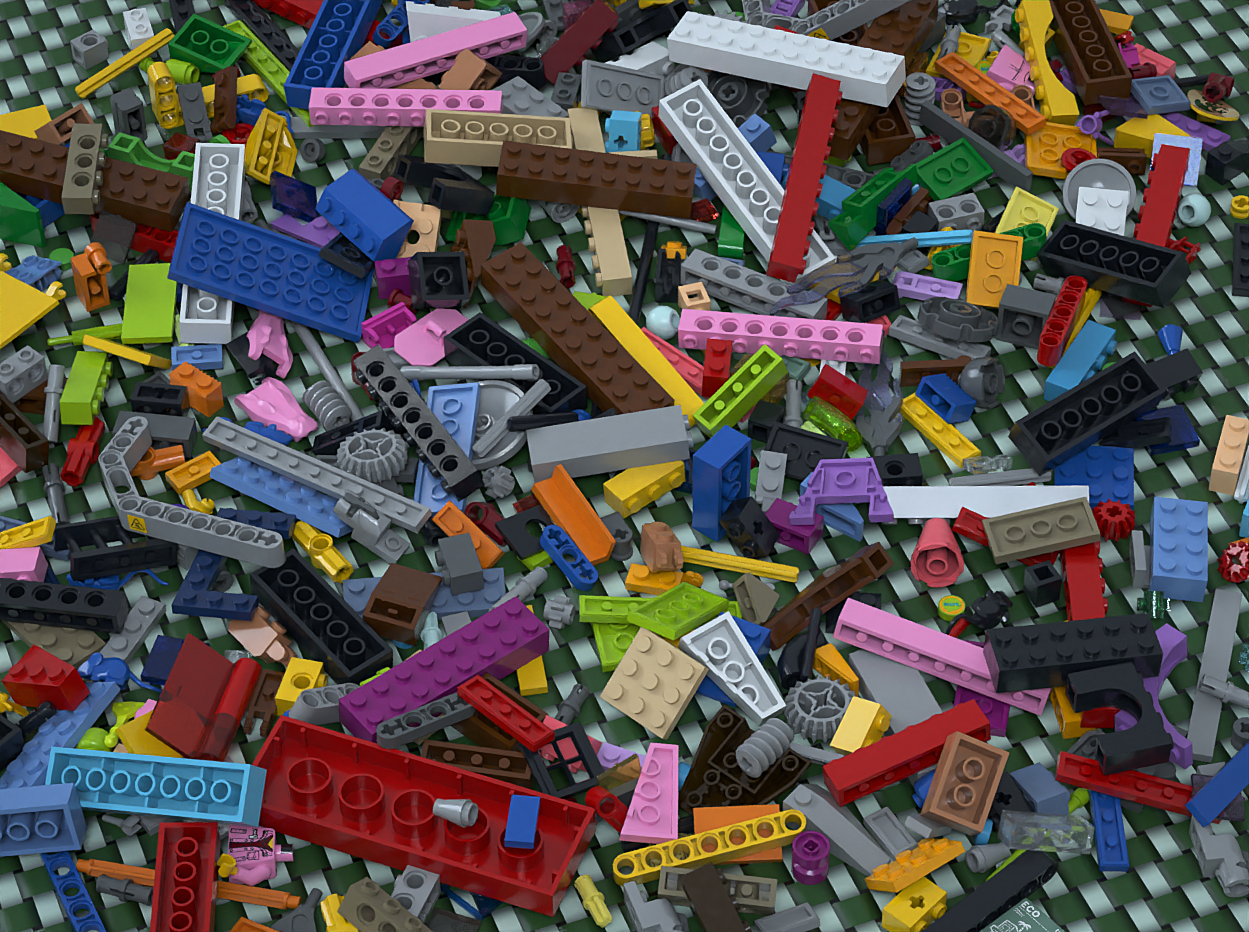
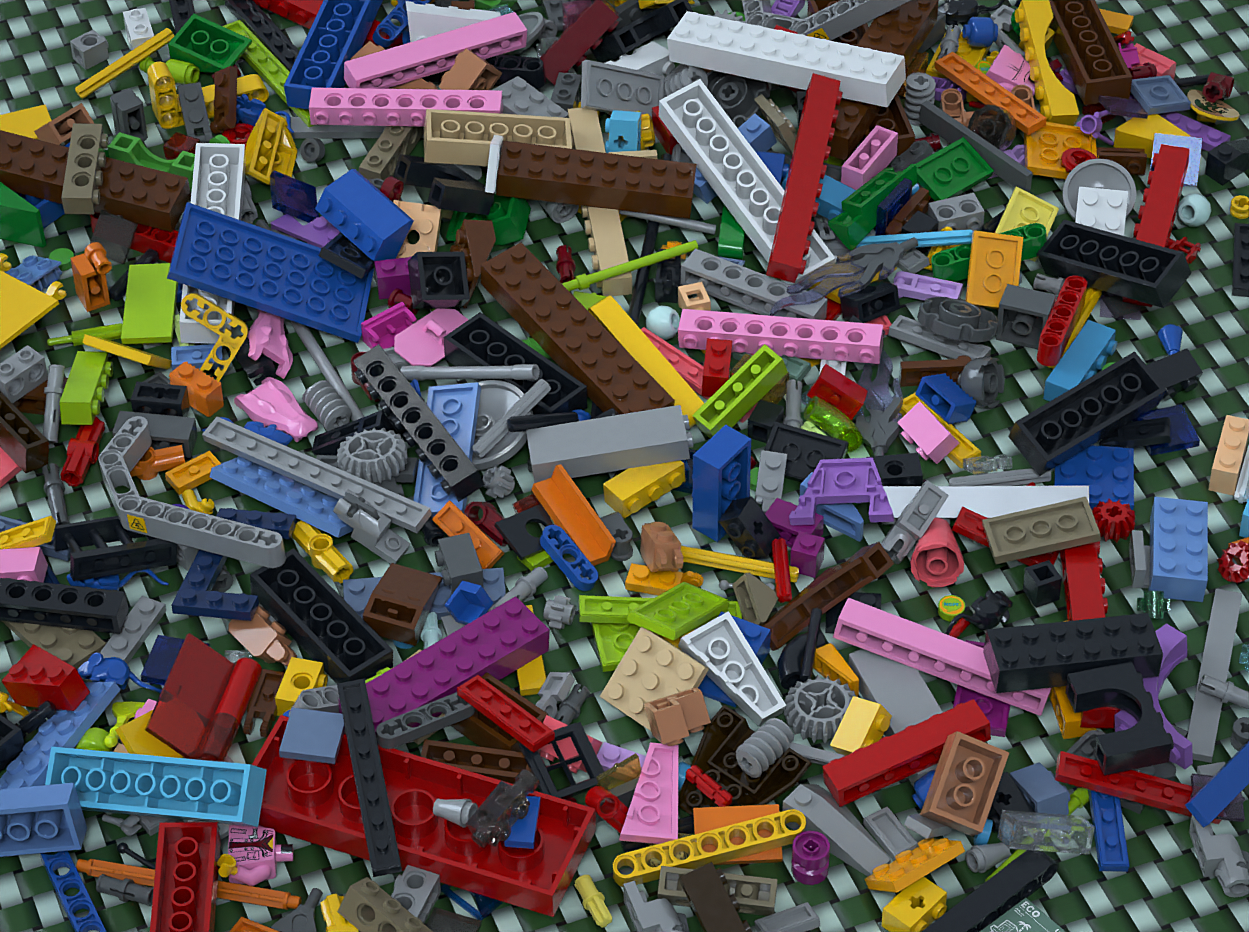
(123, 848): none -> black hinge
(225, 337): none -> yellow beam
(312, 736): none -> sand blue tile
(369, 778): none -> black tile
(468, 602): none -> blue panel
(493, 163): none -> white tile
(502, 809): none -> clear smoke brick
(554, 689): none -> light grey plate
(584, 281): none -> lime bar
(677, 716): none -> nougat brick
(703, 211): clear red tile -> none
(708, 786): none -> red axle
(780, 125): none -> dark tan plate
(781, 570): none -> red axle
(807, 553): none -> magenta brick
(870, 157): none -> bright pink brick
(913, 521): none -> light grey plate
(928, 433): none -> bright pink brick
(980, 32): none -> blue head

